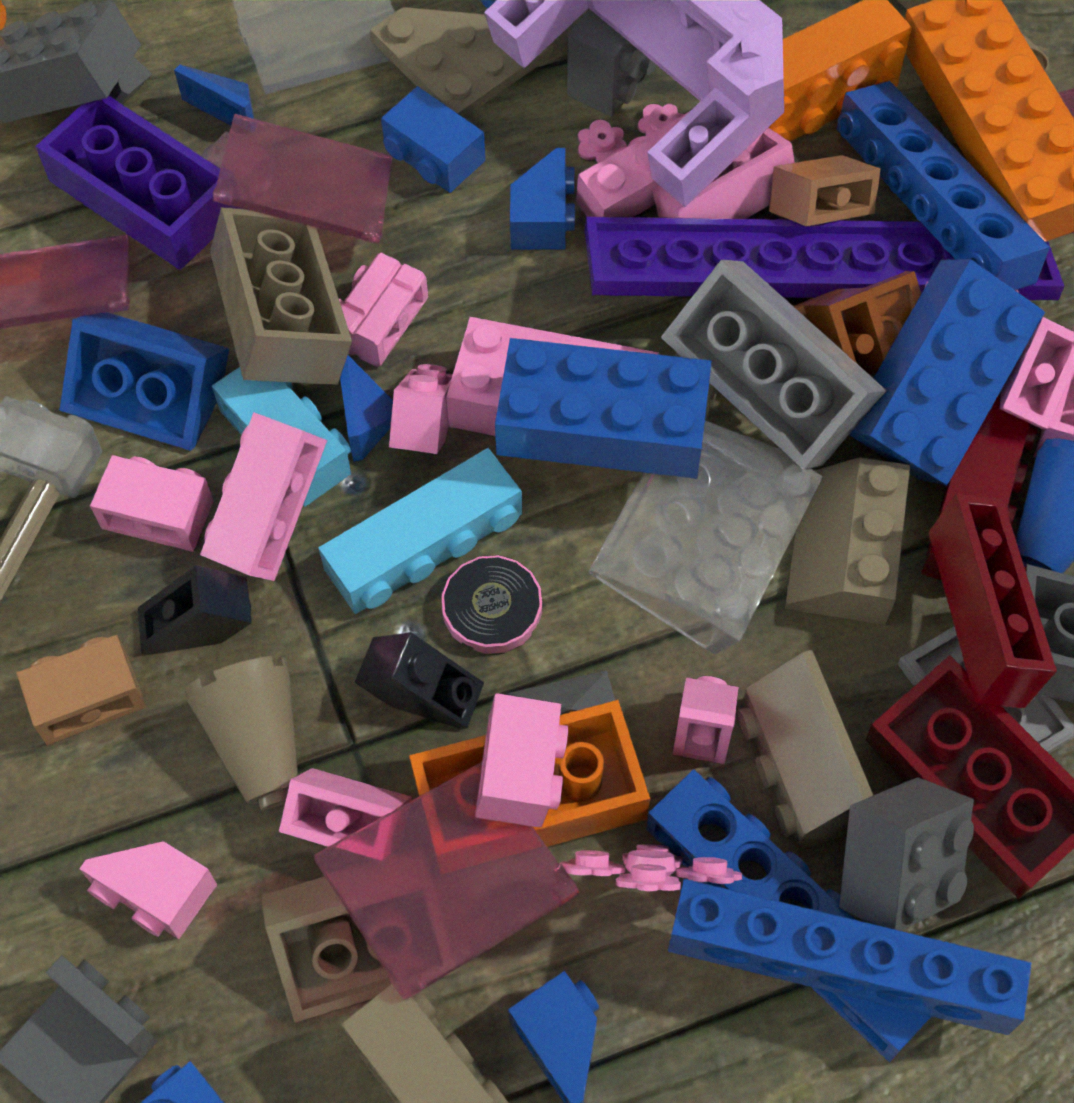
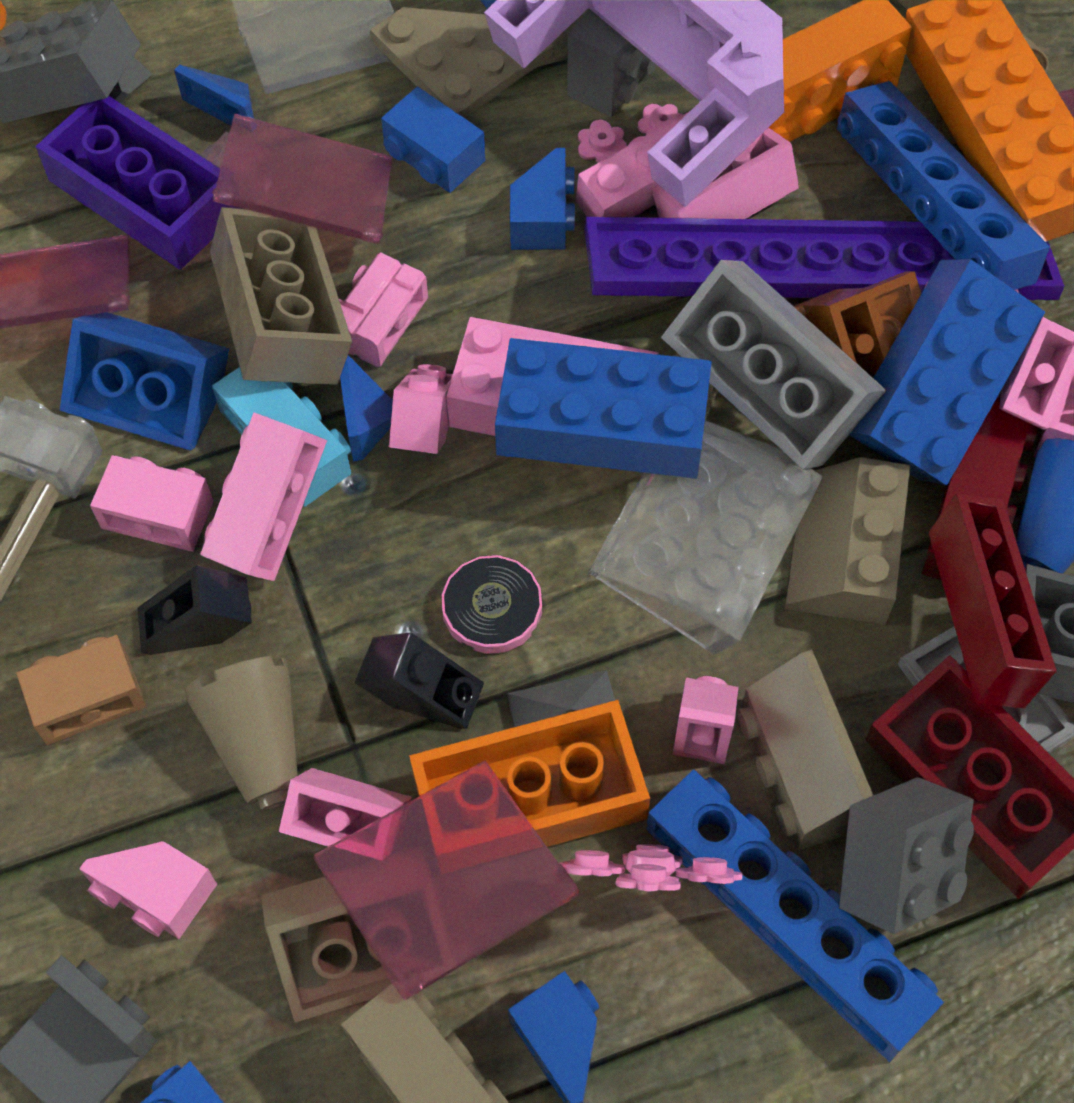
(422, 531): medium azure brick -> none
(520, 761): bright pink brick -> none
(824, 190): medium nougat brick -> none
(851, 957): blue brick -> none

